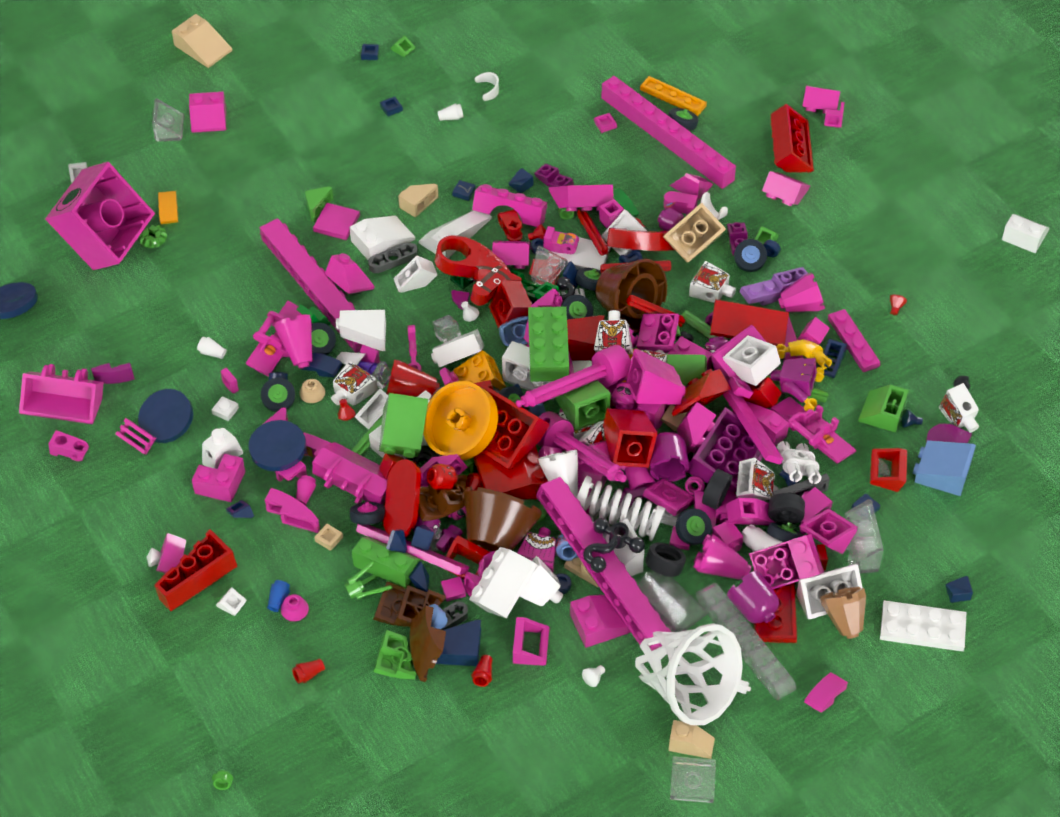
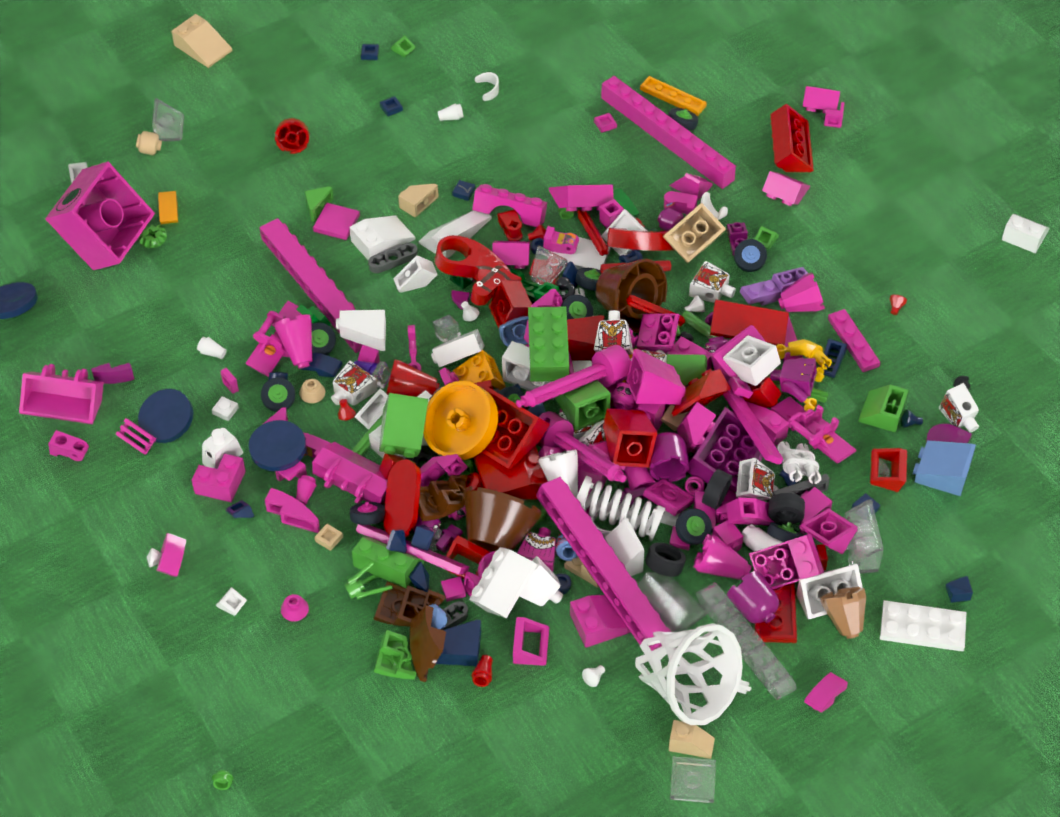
(148, 143): none -> tan head
(196, 571): red wedge -> none
(207, 111): dark pink slope -> none
(278, 593): blue cone -> none
(292, 135): none -> red cylinder
(305, 671): red cone -> none
(345, 357): white sticker -> none
(347, 274): dark pink slope -> none
(442, 477): red head -> none
(521, 181): dark blue slope -> none
(551, 177): magenta slope -> none
(602, 526): black piece -> none
(696, 305): none -> white rock
(772, 248): dark blue tile -> none
(814, 331): dark pink brick -> none

